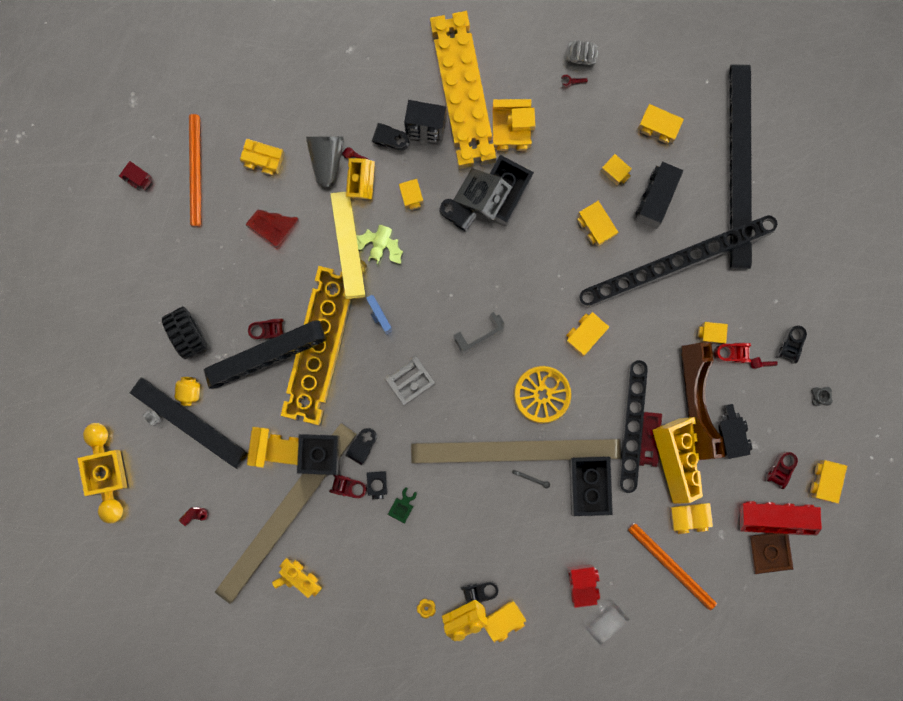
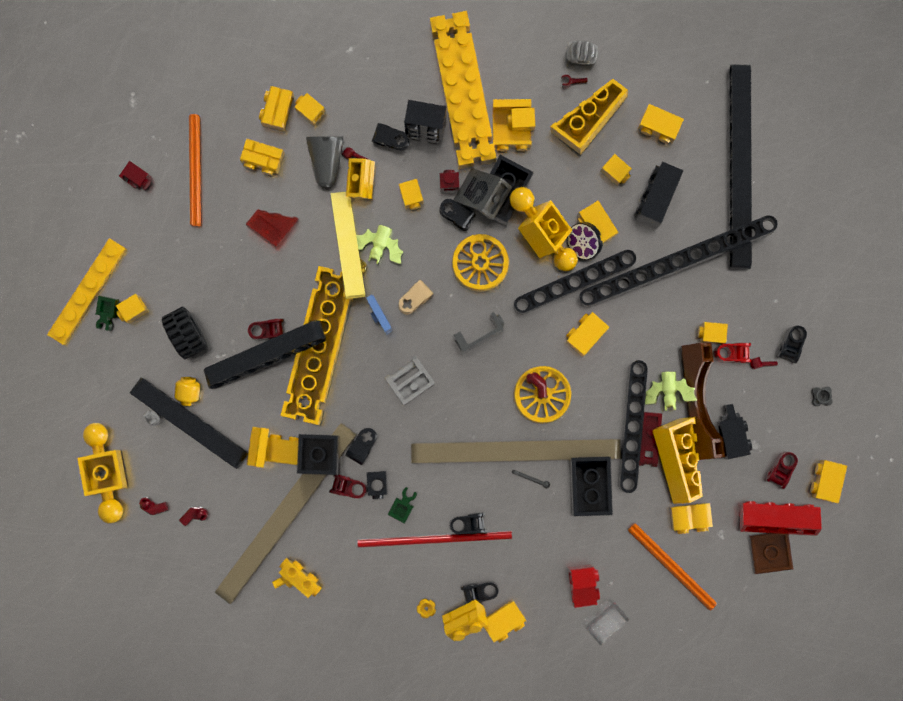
(86, 291): none -> yellow plate
(106, 309): none -> dark green plate
(131, 309): none -> yellow brick
(152, 508): none -> dark red arm
(277, 108): none -> yellow brick
(309, 108): none -> yellow brick
(417, 295): none -> tan piece
(434, 539): none -> red piece
(449, 181): none -> dark red brick
(469, 524): none -> black piece
(480, 239): none -> yellow piece
(539, 382): none -> dark red arm
(544, 229): none -> yellow brick
(581, 275): none -> black beam
(585, 240): none -> tile
(586, 121): none -> yellow wedge
(669, 387): none -> yellowish green animal

